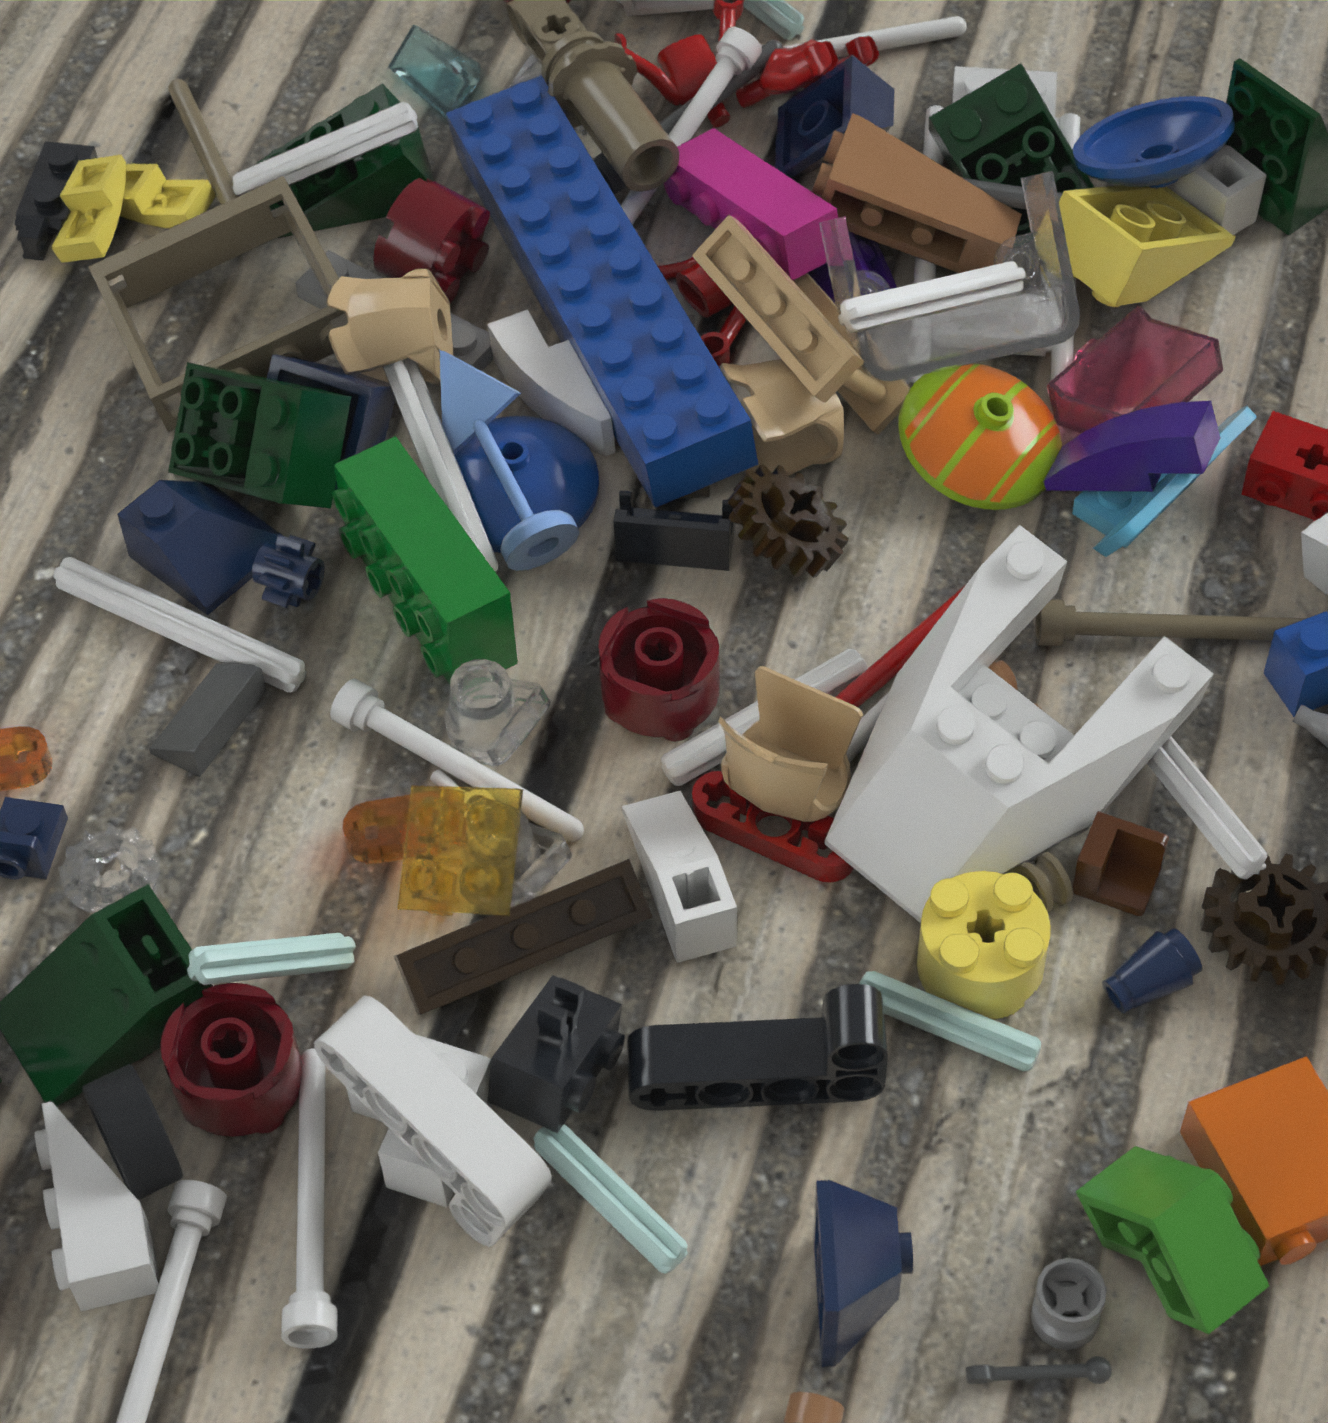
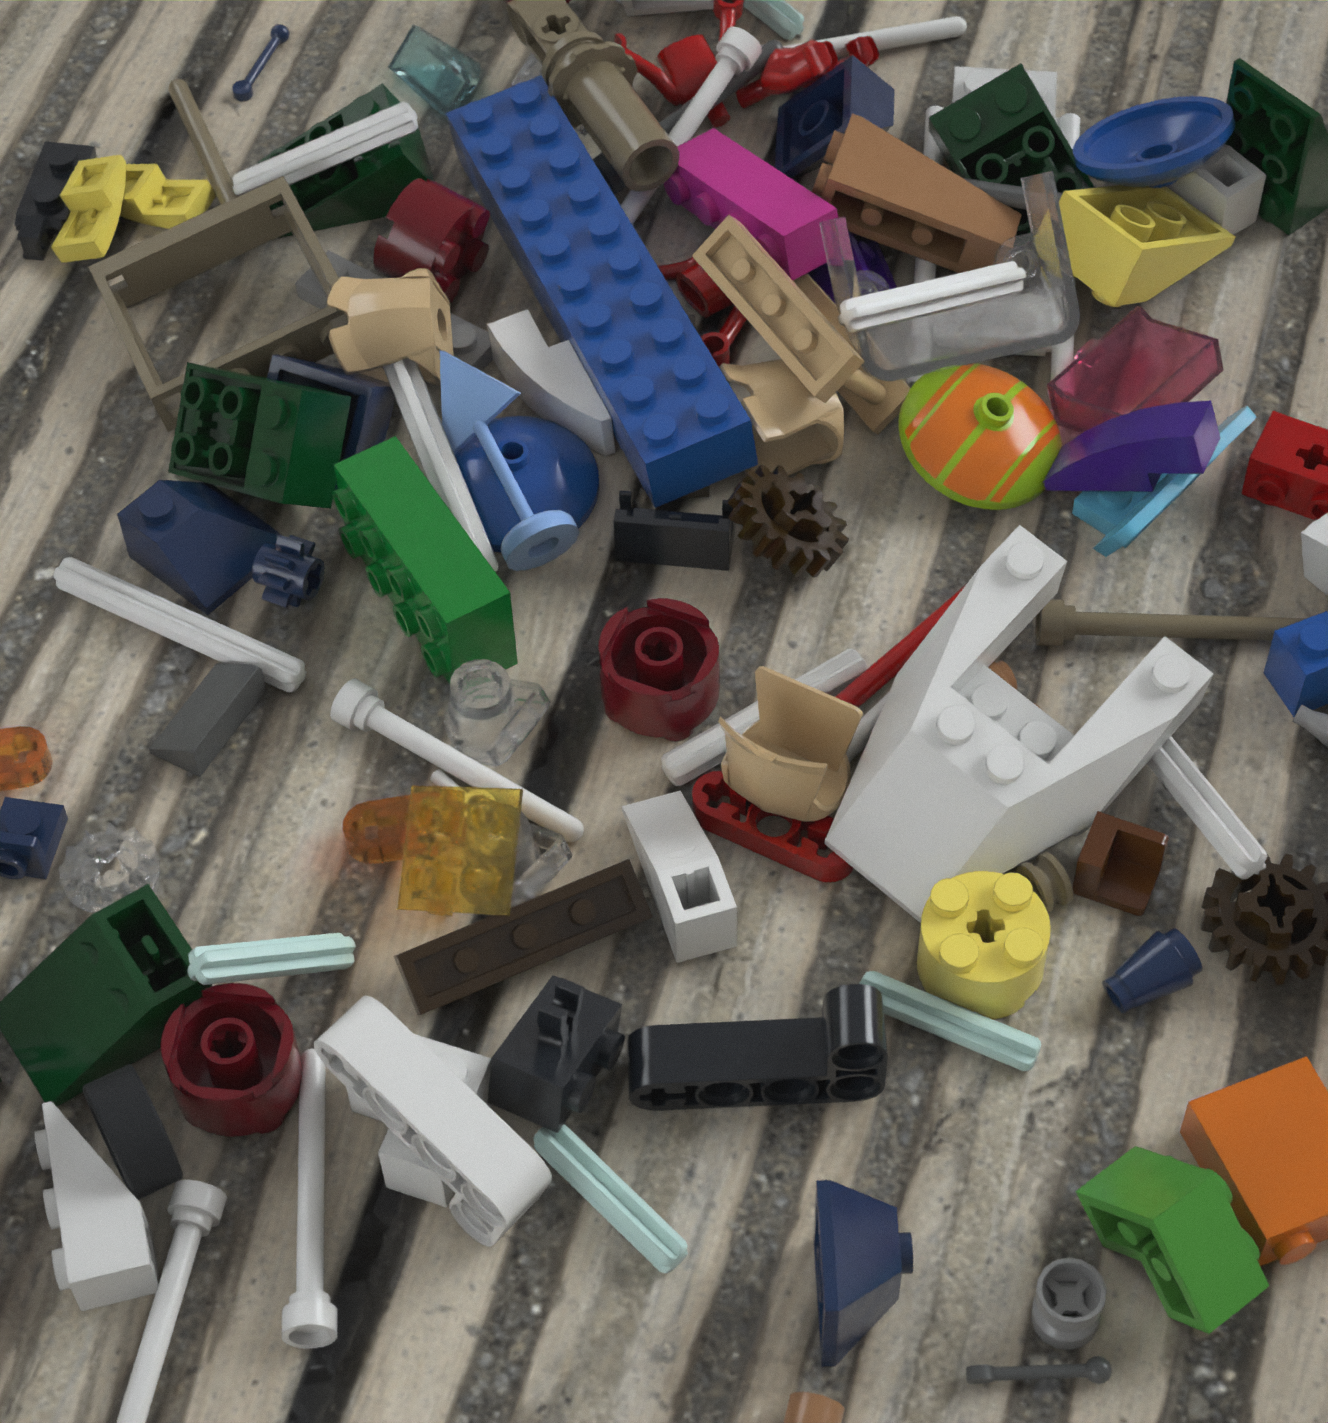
(243, 88): none -> dark blue hinge

